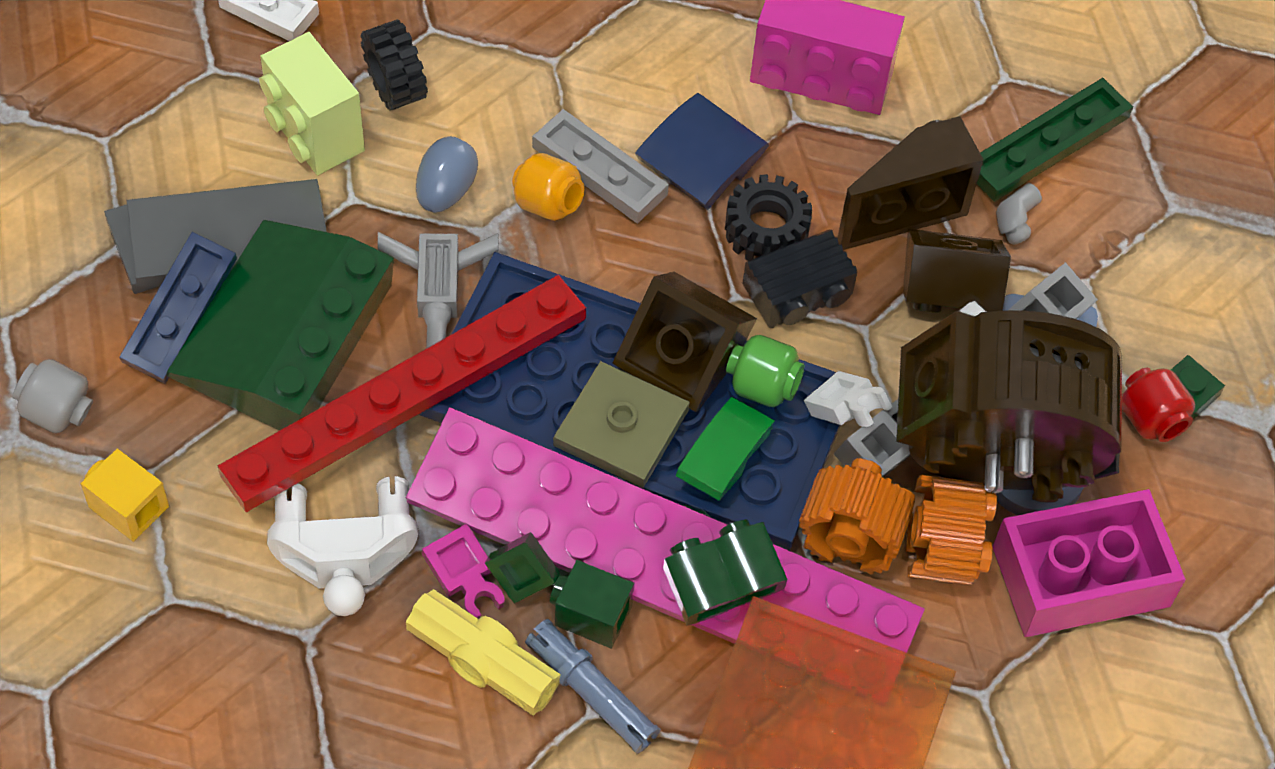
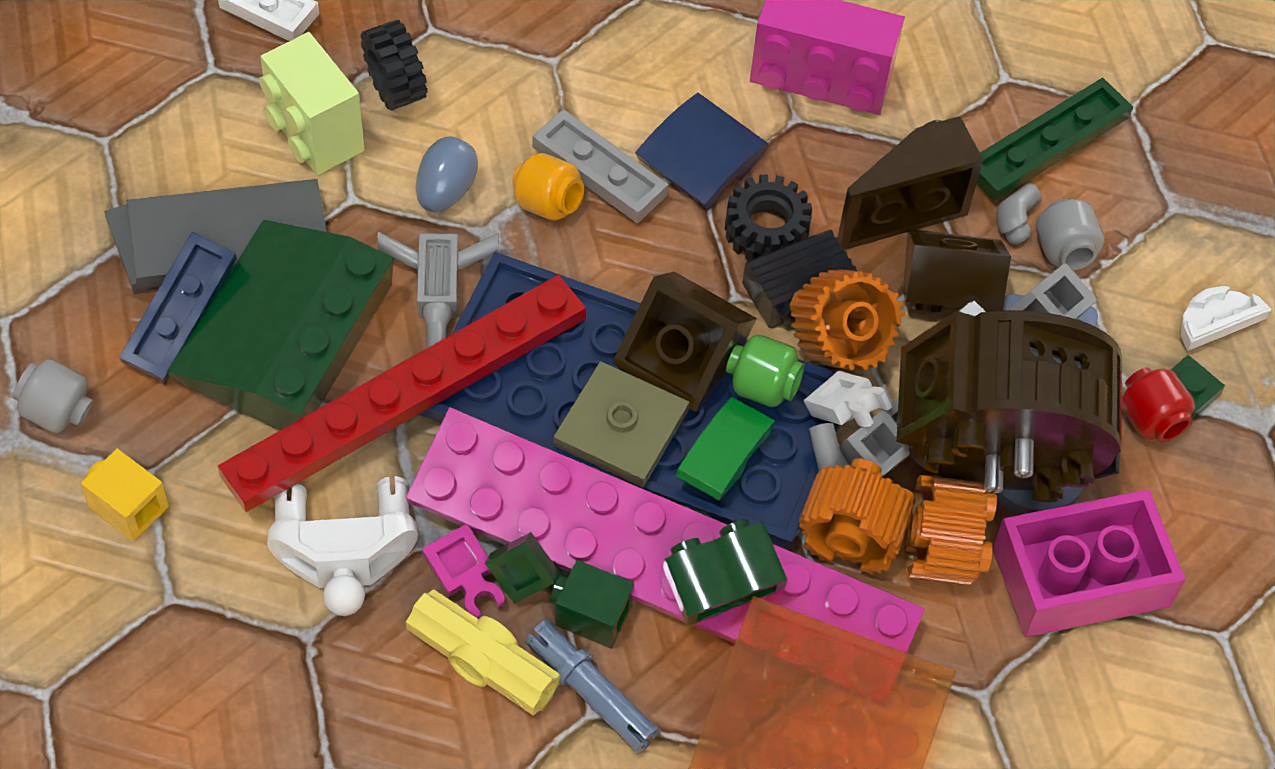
(824, 324): none -> orange brick
(826, 446): none -> light grey arm
(1070, 233): none -> light grey head
(1219, 313): none -> white plate

